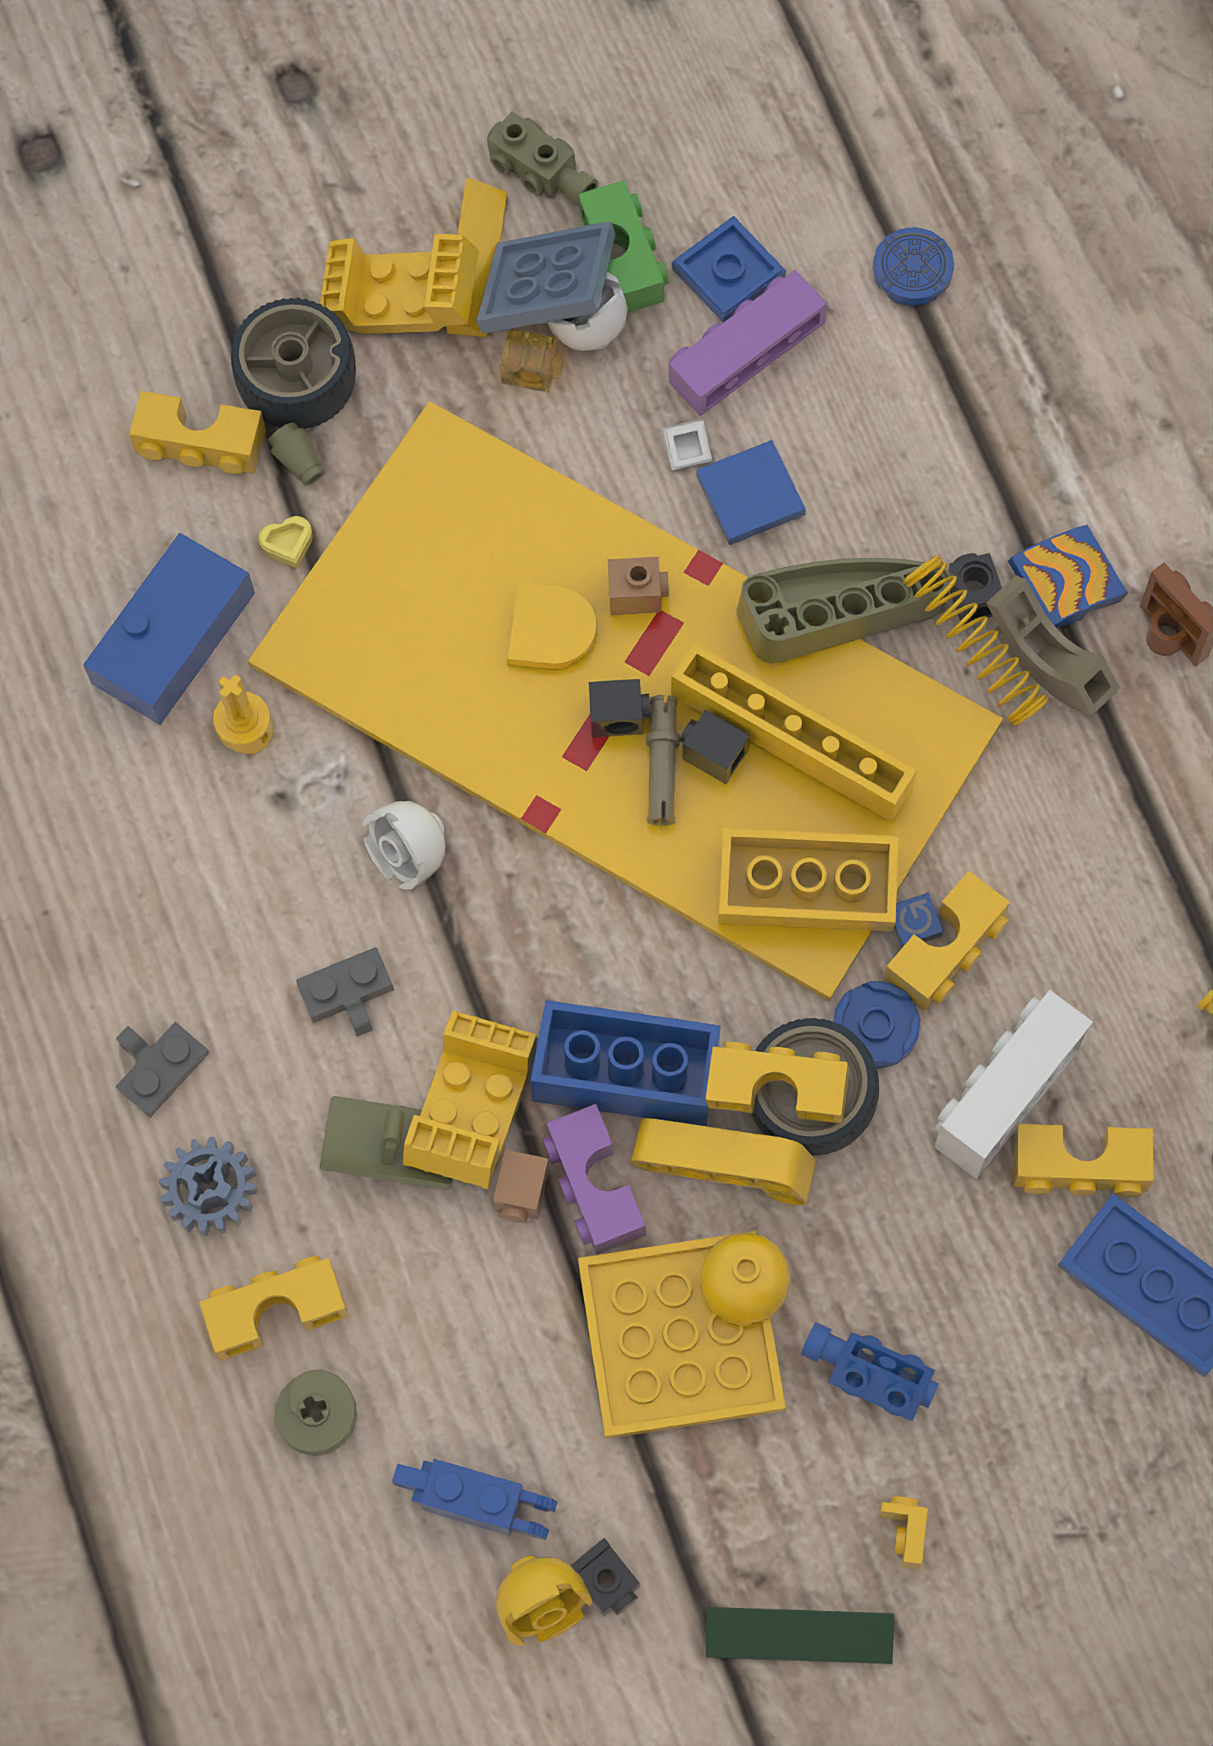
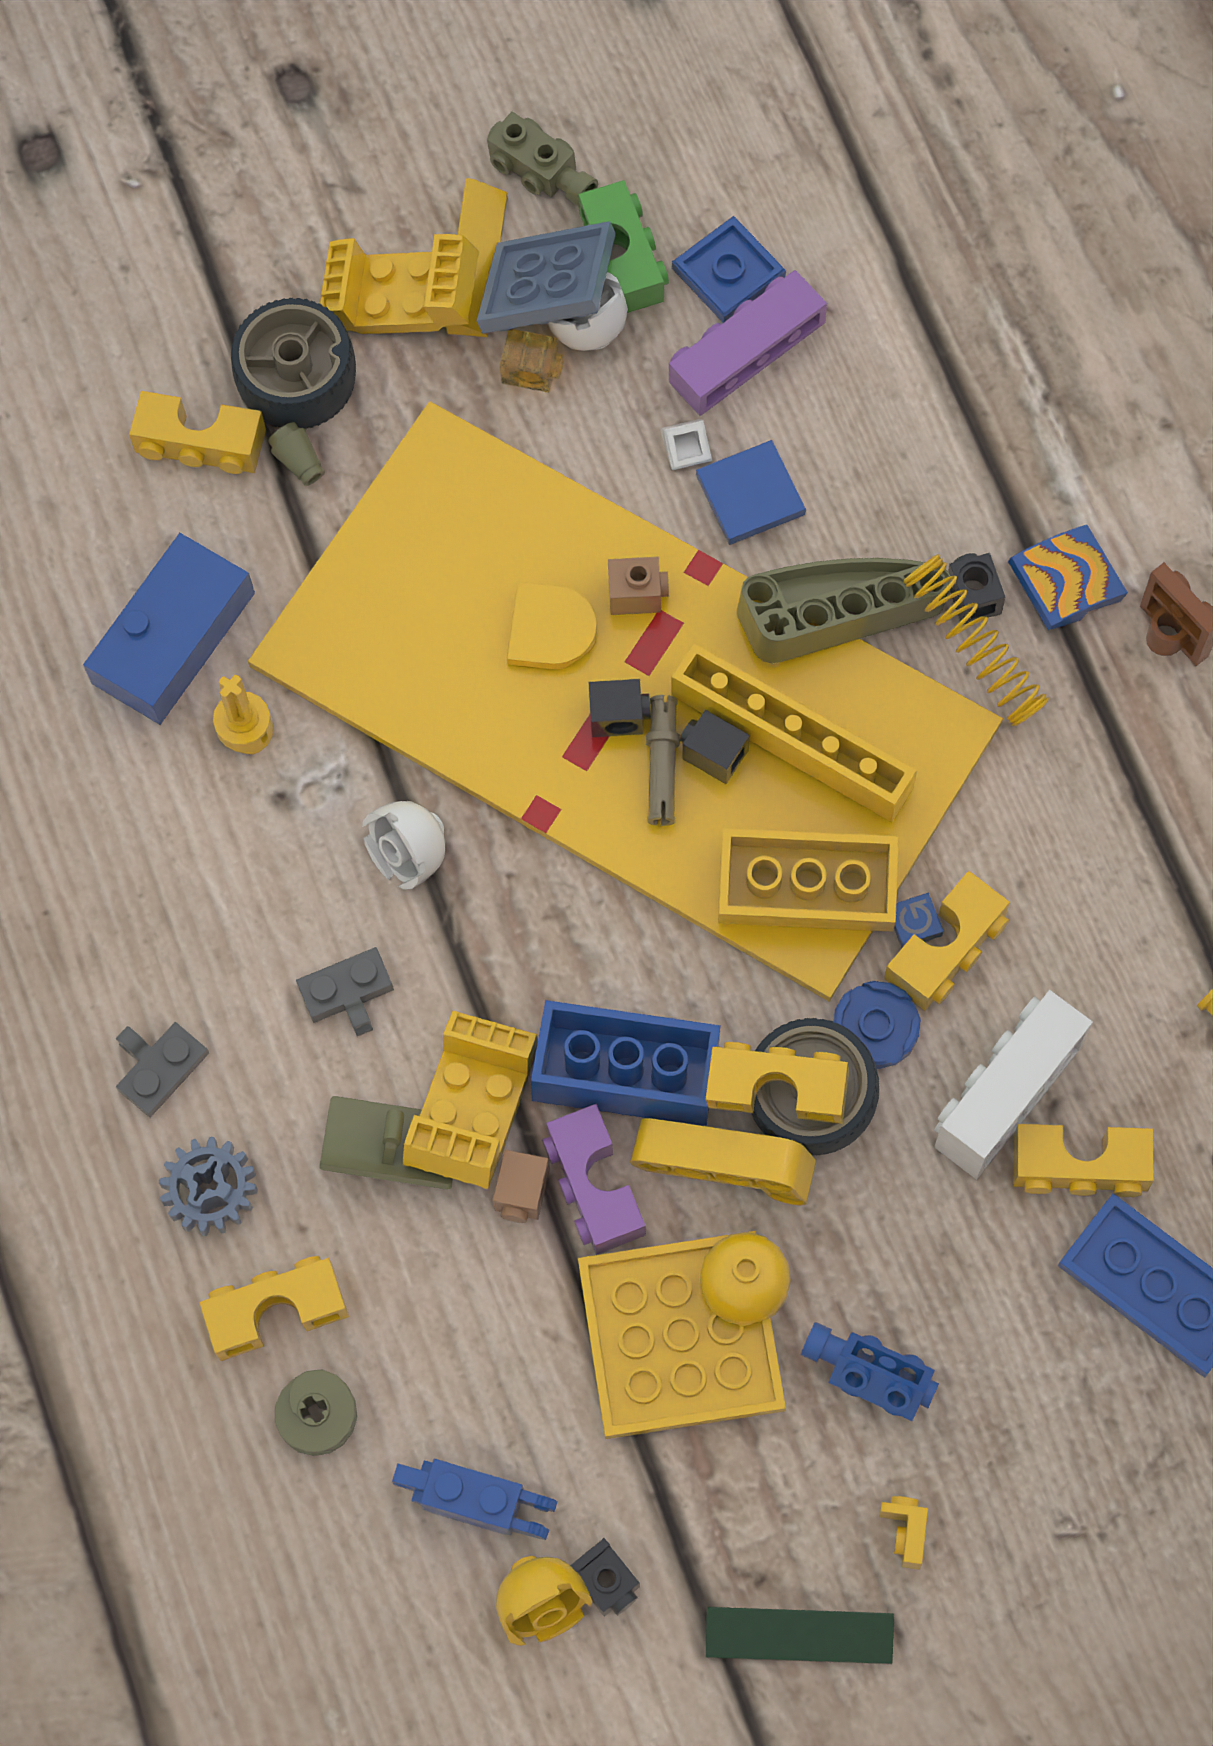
(286, 541): light yellow tile -> none
(913, 266): blue tile -> none
(1052, 660): dark tan arch -> none

